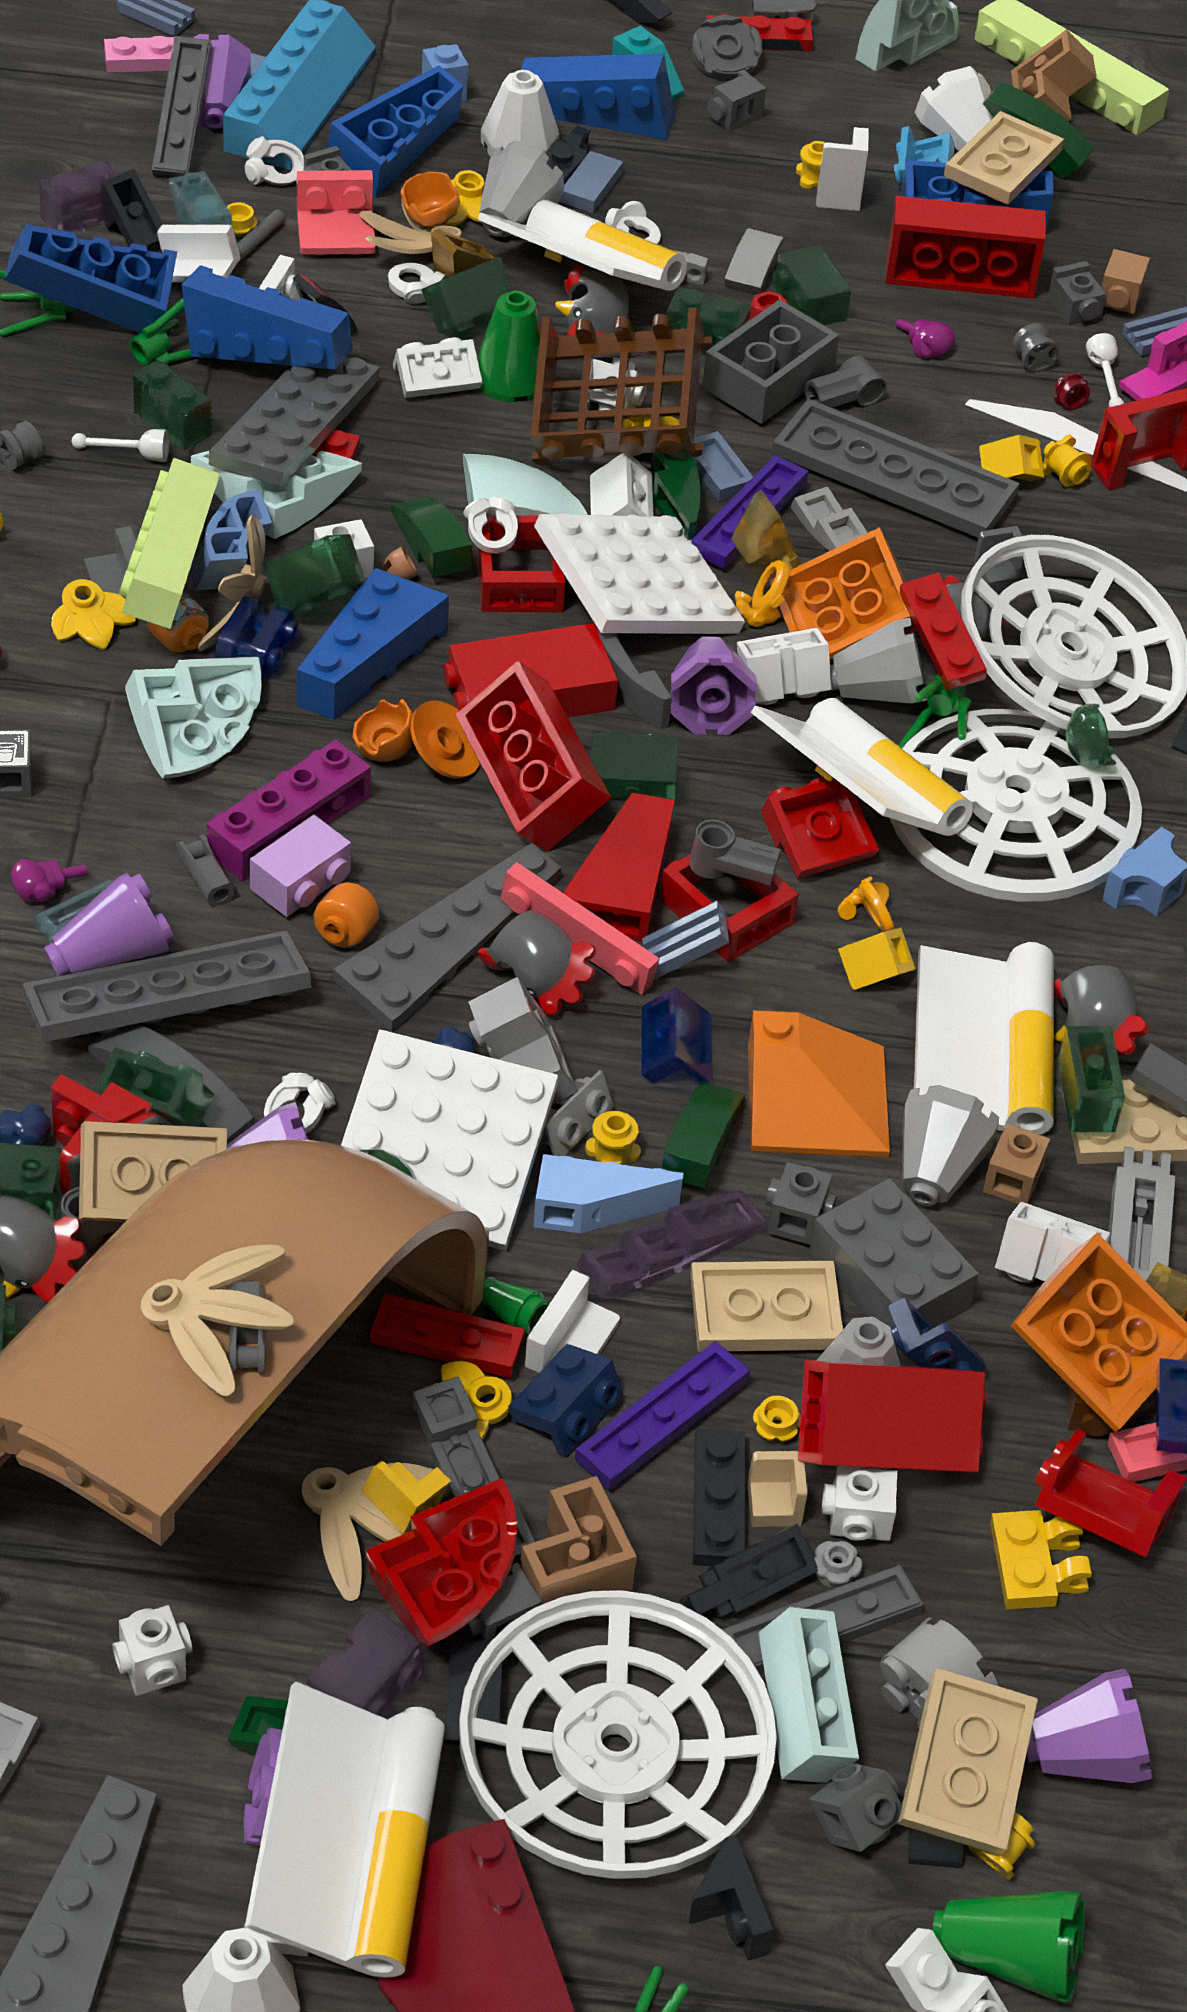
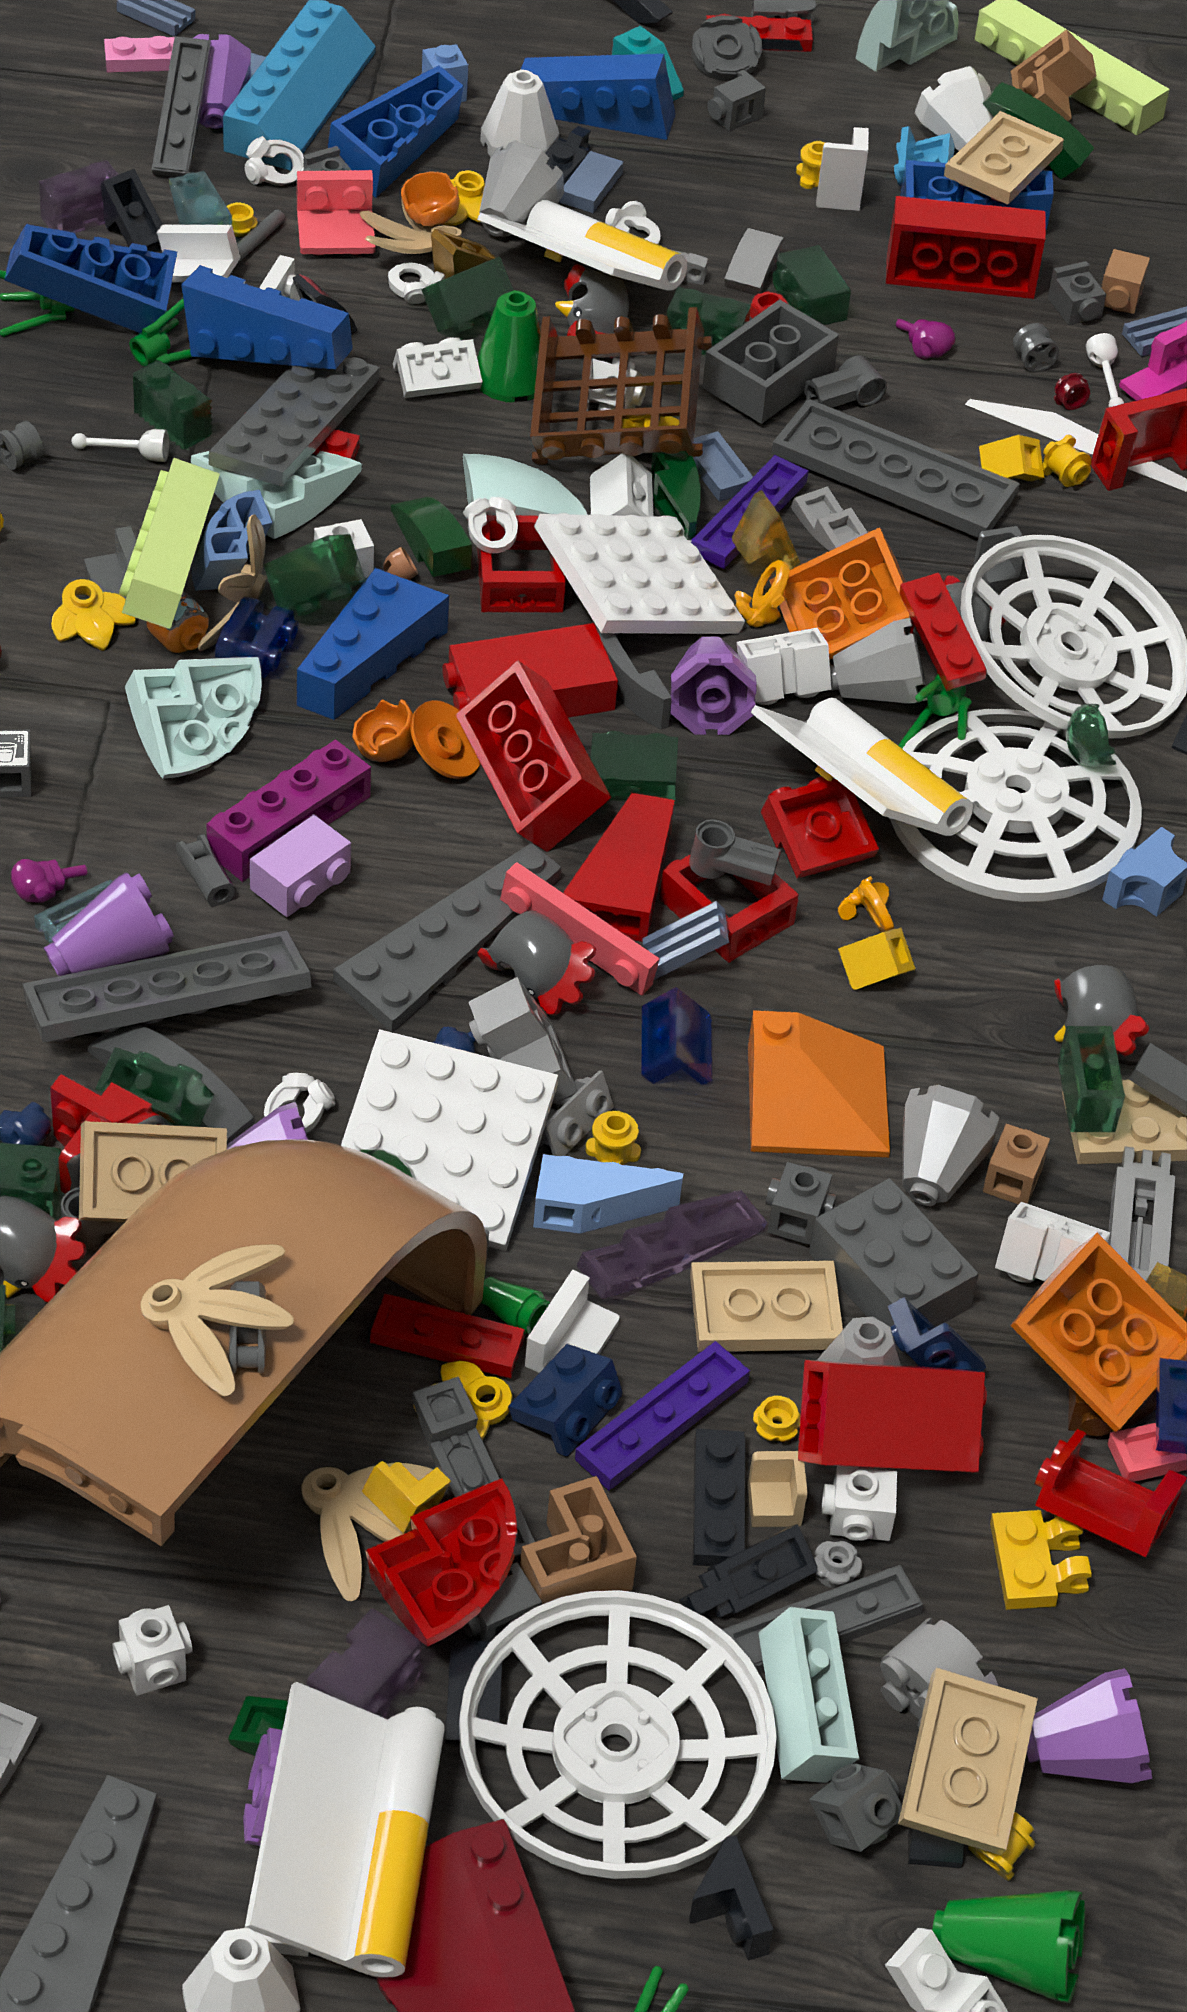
(346, 915): orange head -> none
(702, 1133): dark green slope -> none
(989, 1031): white door -> none

